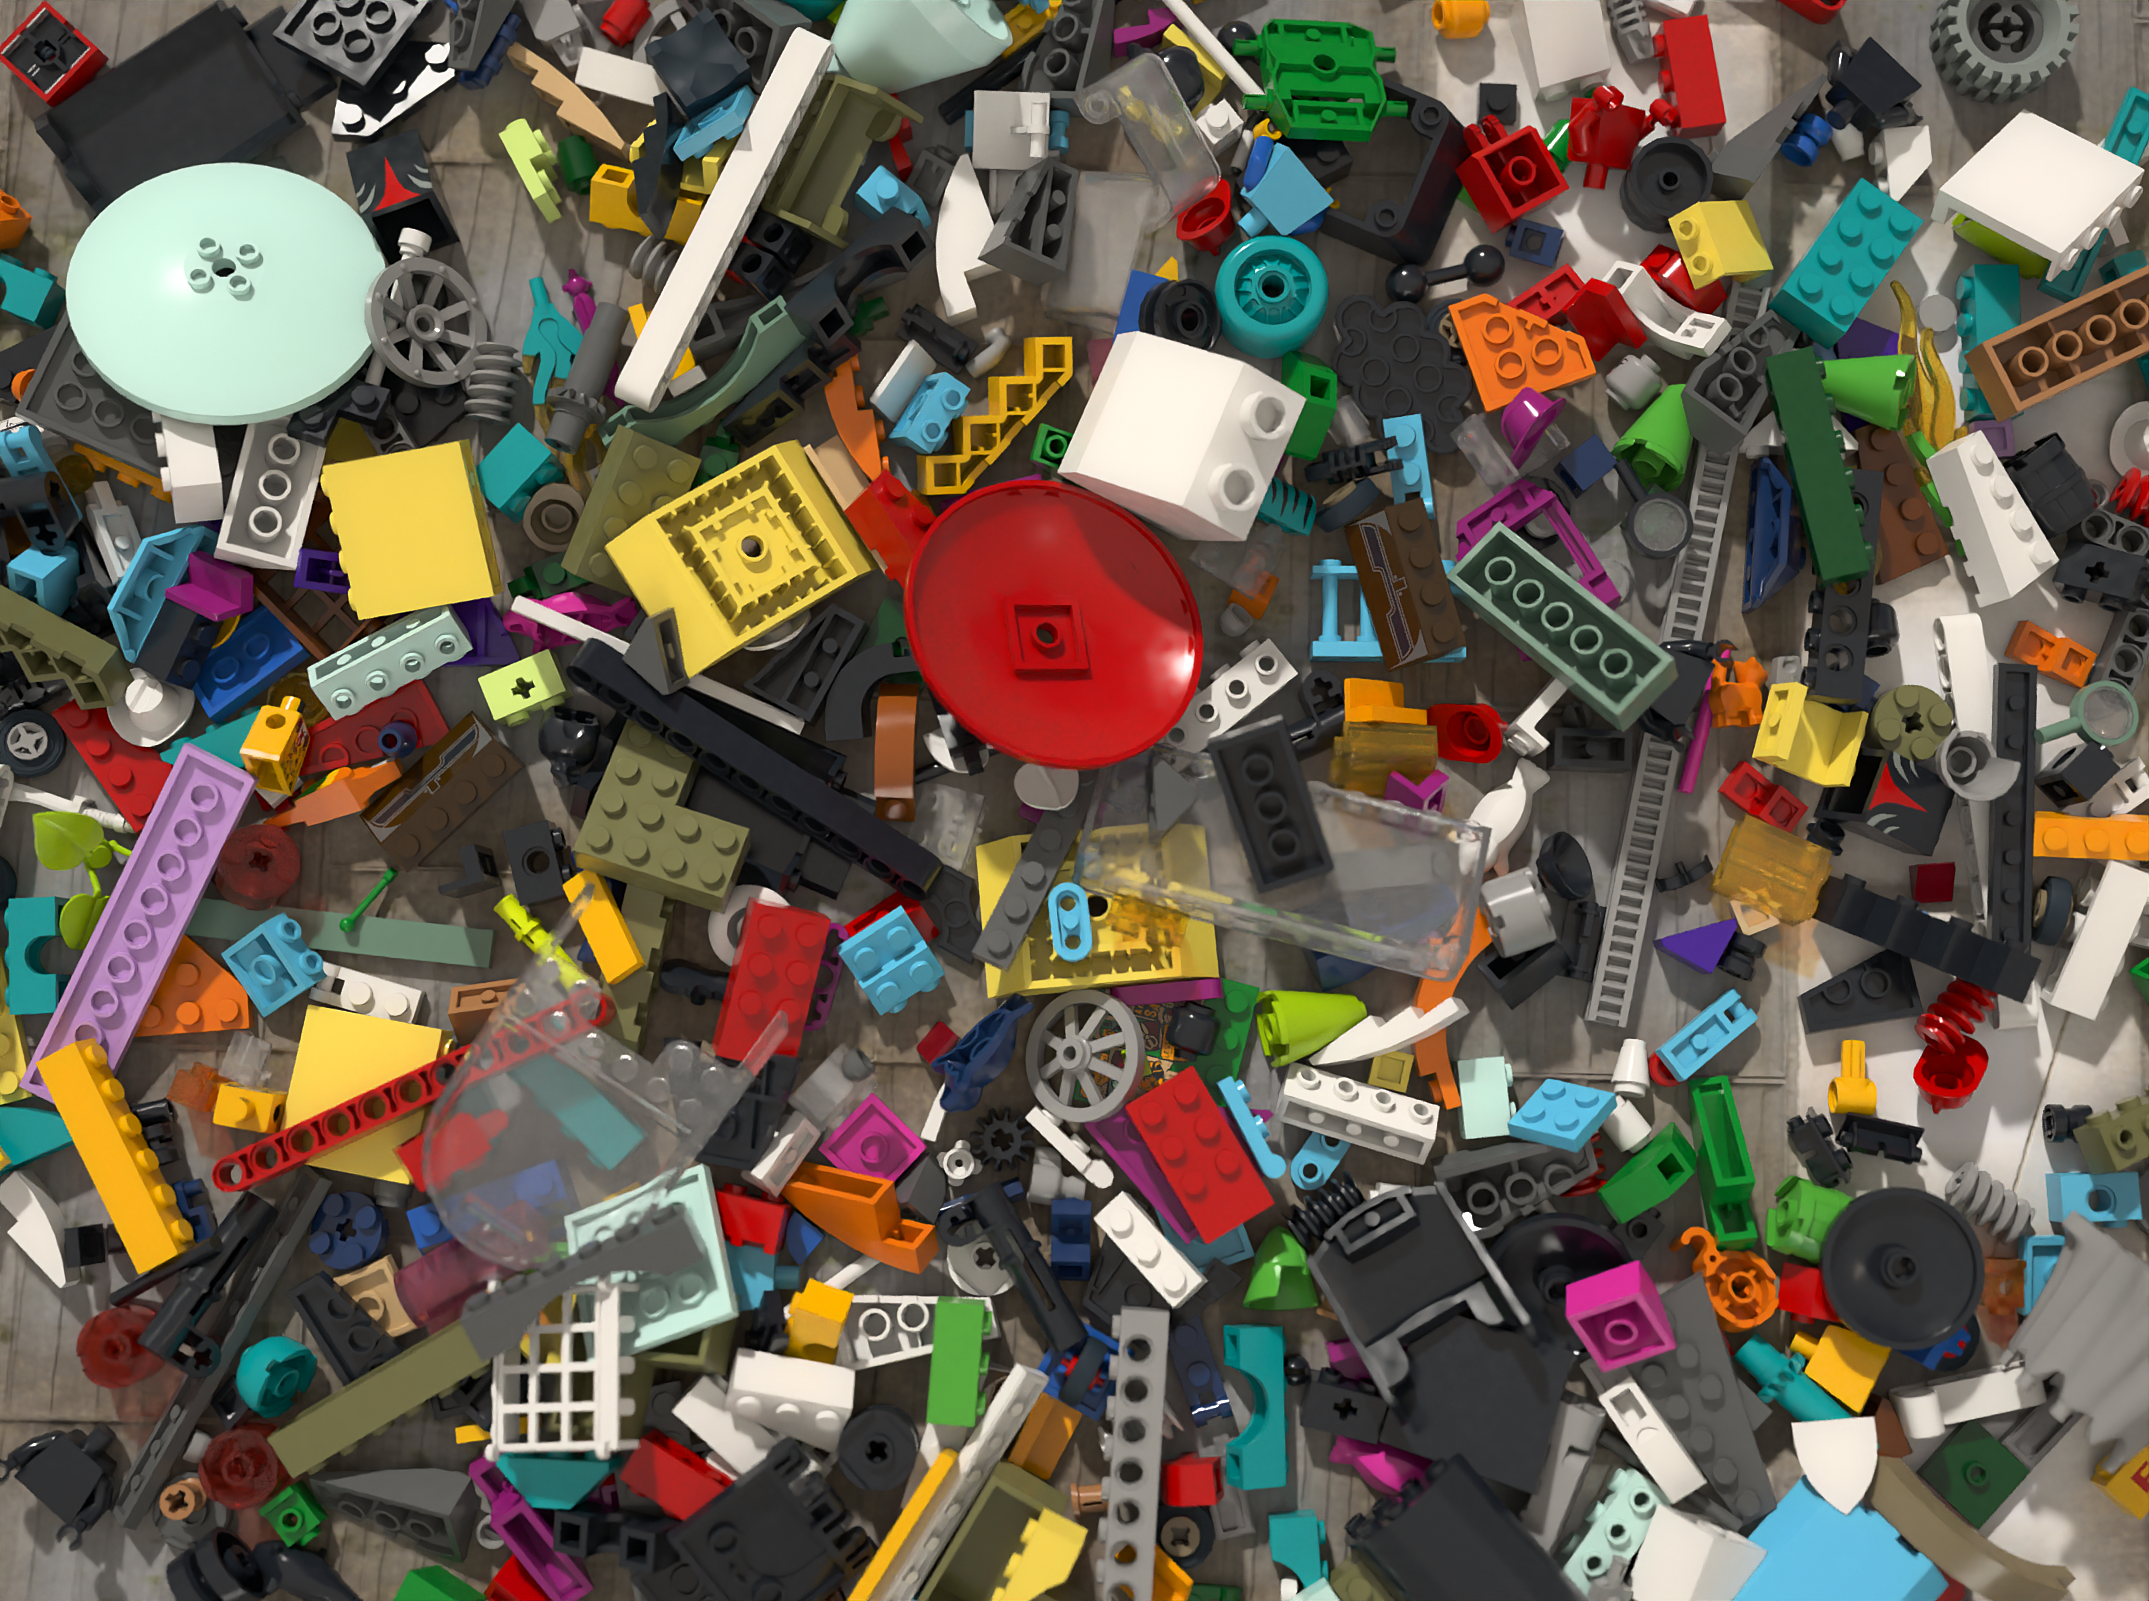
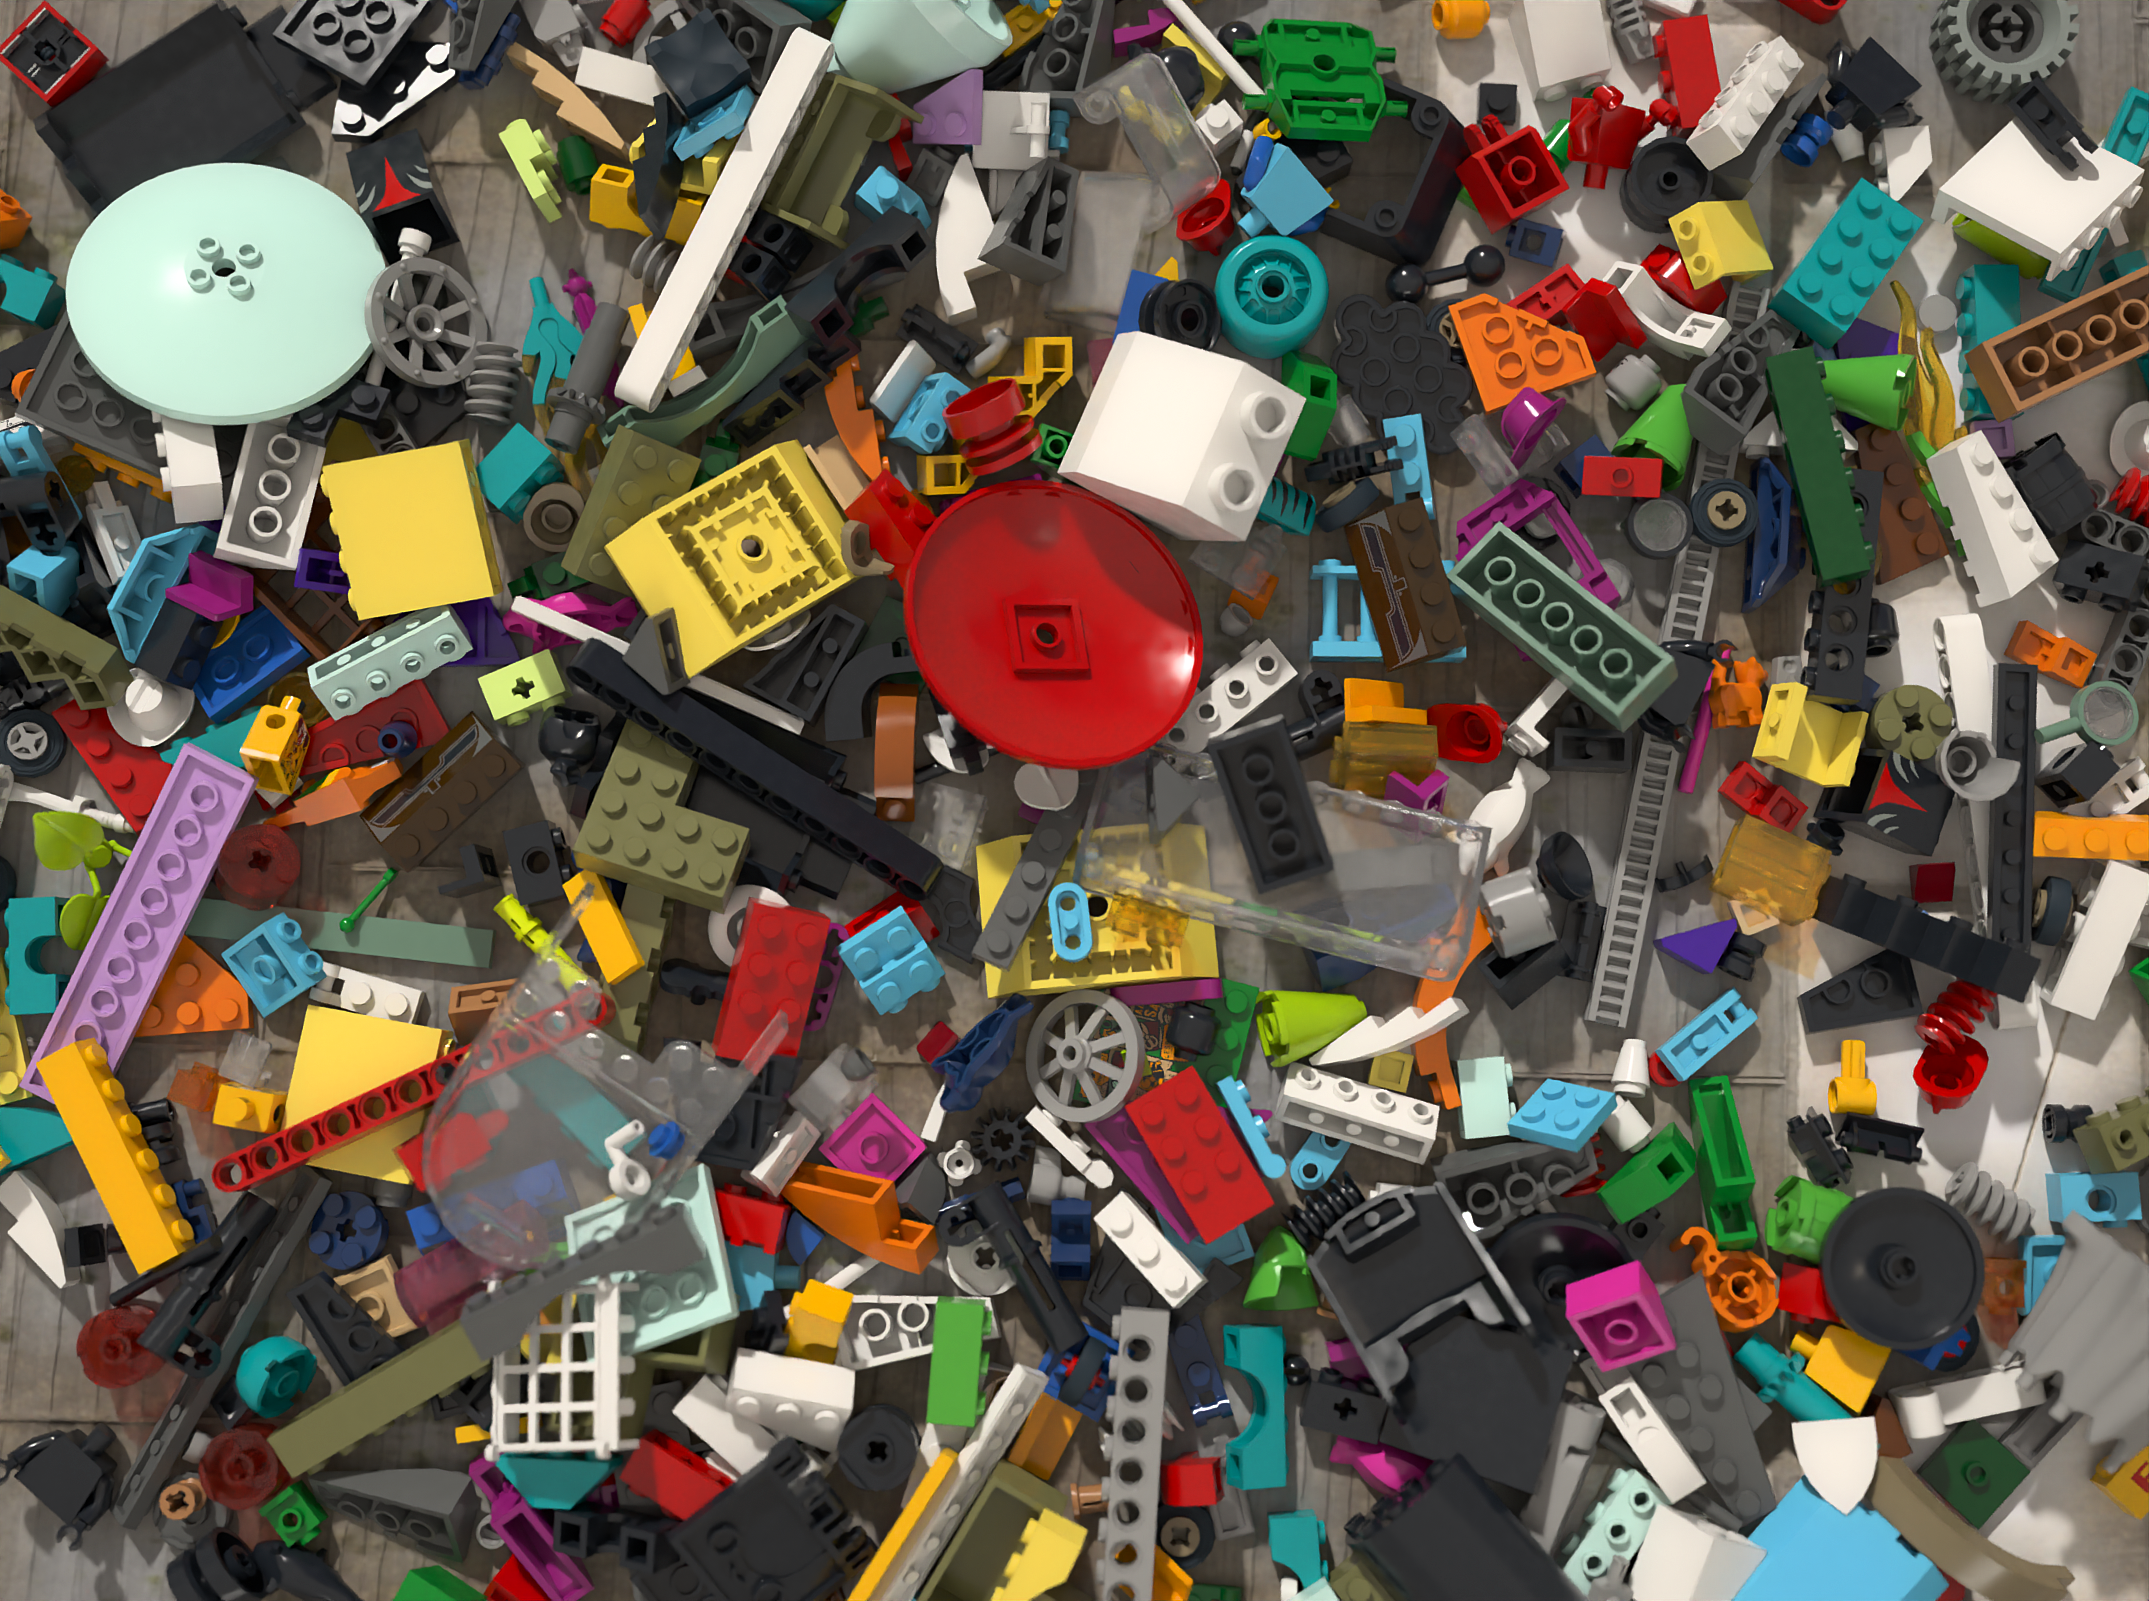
(628, 1176): none -> white plate
(666, 1141): none -> blue plate
(857, 551): none -> dark tan hair
(952, 112): none -> lavender wing
(992, 426): none -> red wheel
(1622, 476): none -> red plate
(1713, 522): none -> black wheel
(1745, 102): none -> white brick
(2050, 121): none -> black hinge

